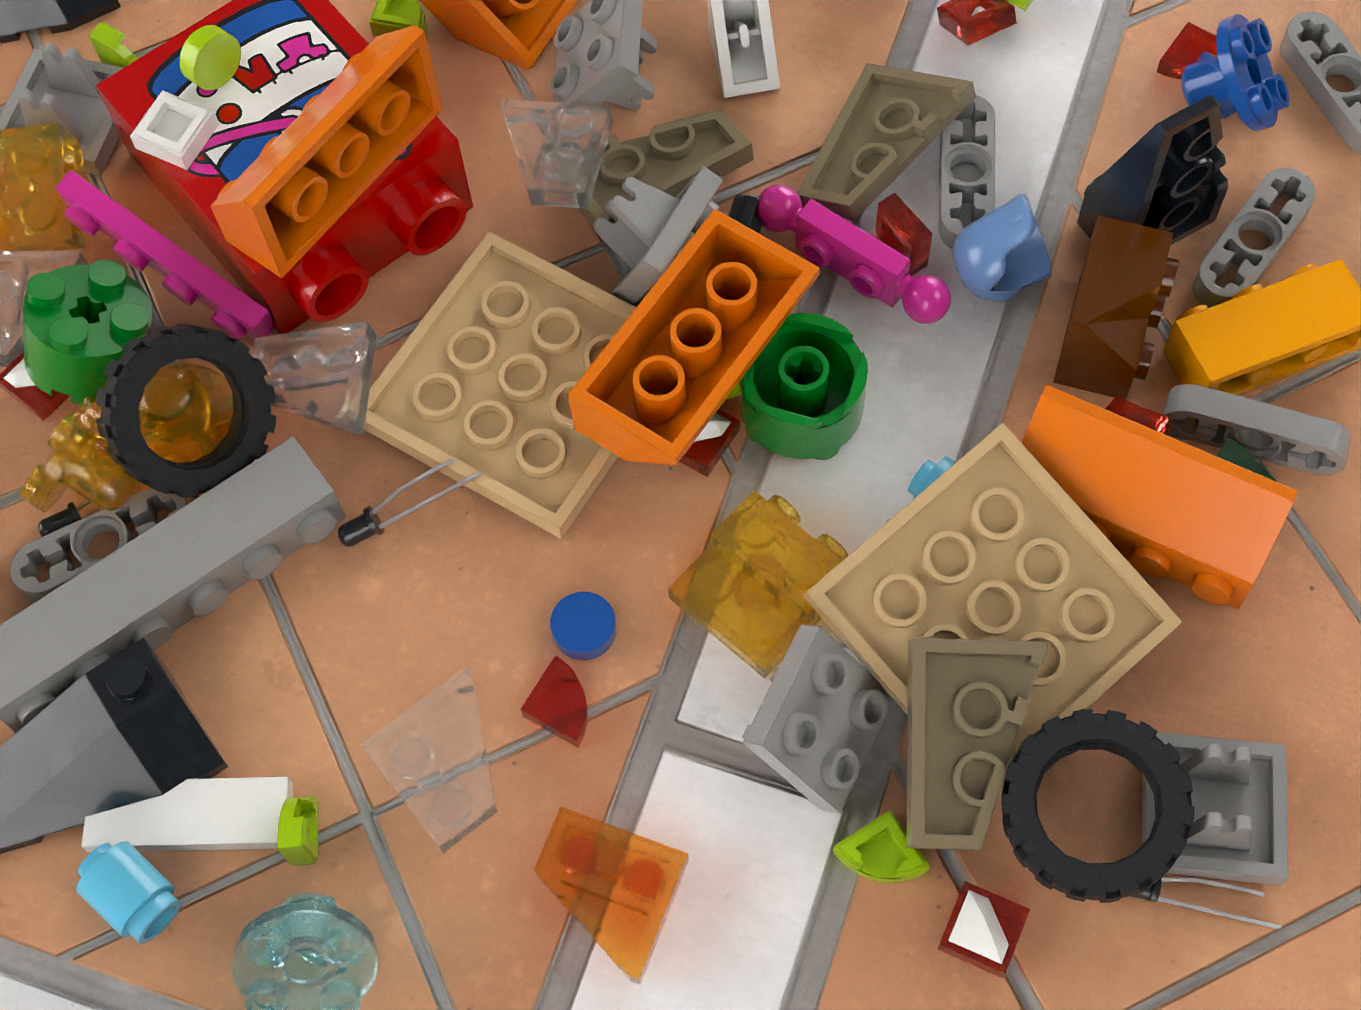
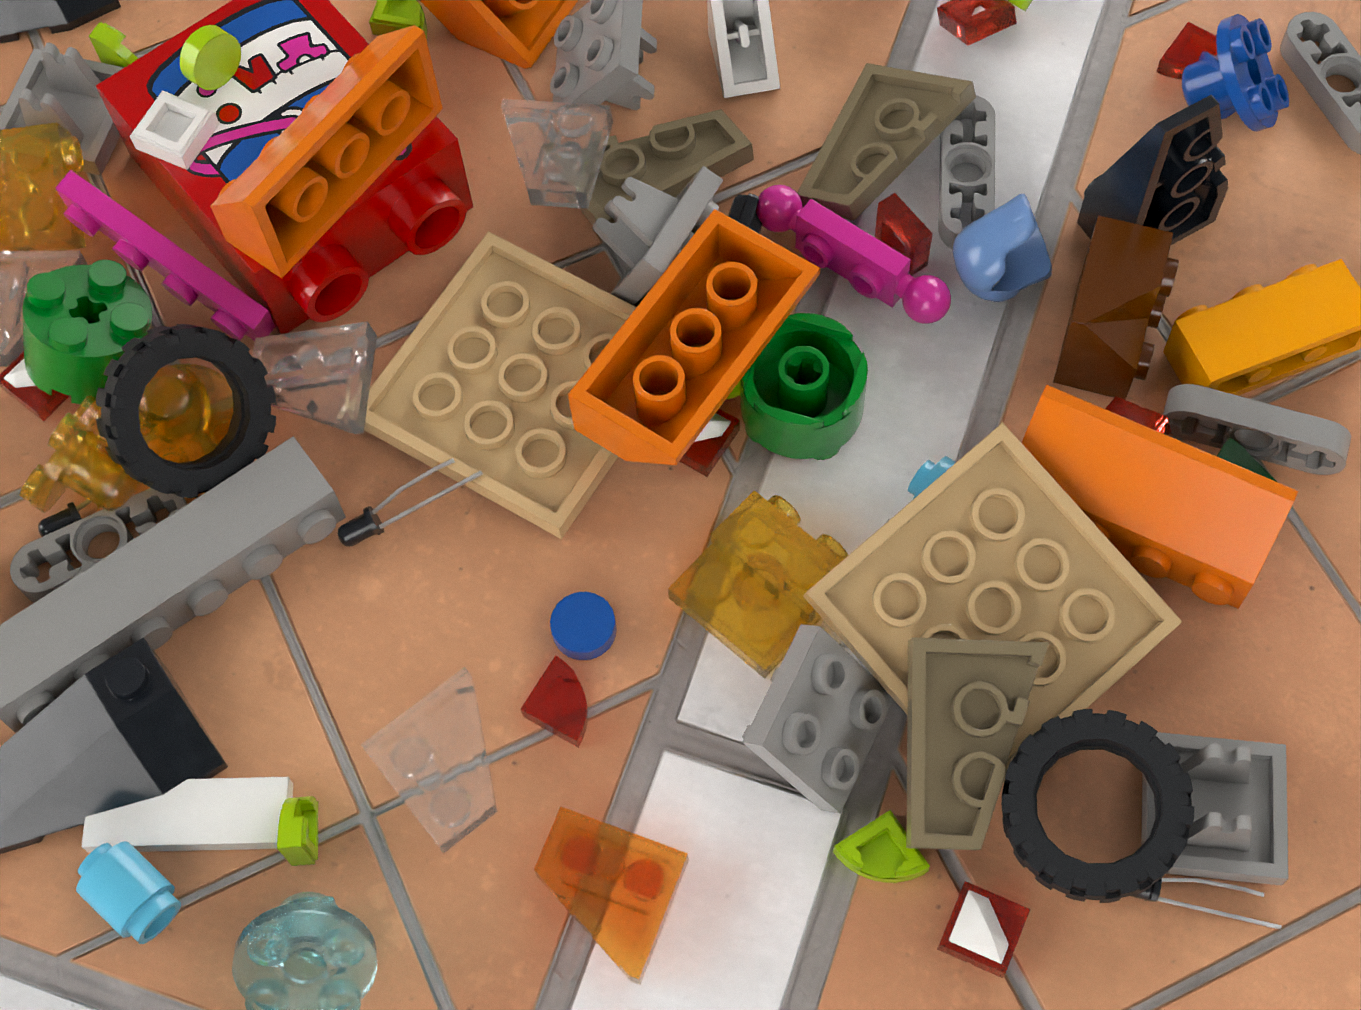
(1255, 216): light grey beam -> none

